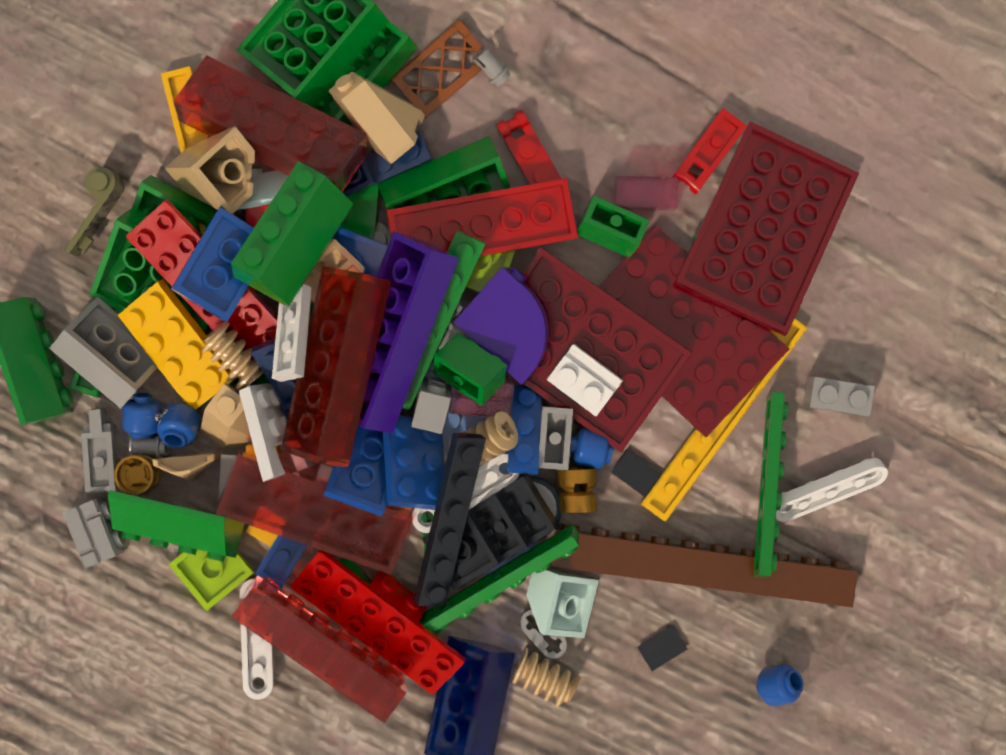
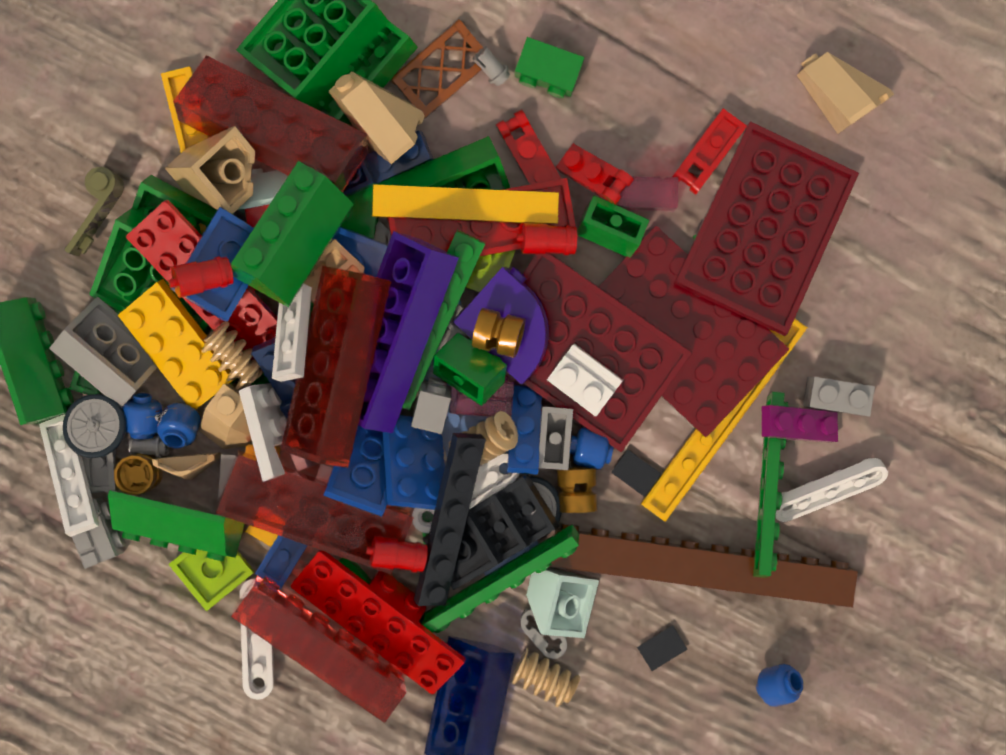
(68, 480): none -> white plate
(94, 426): none -> light grey wheel
(201, 276): none -> red piece
(398, 554): none -> red piece
(465, 204): none -> yellow tile
(498, 332): none -> pearl gold wheel
(544, 238): none -> red piece
(548, 68): none -> green brick
(594, 173): none -> red plate
(799, 424): none -> magenta plate
(841, 90): none -> tan slope

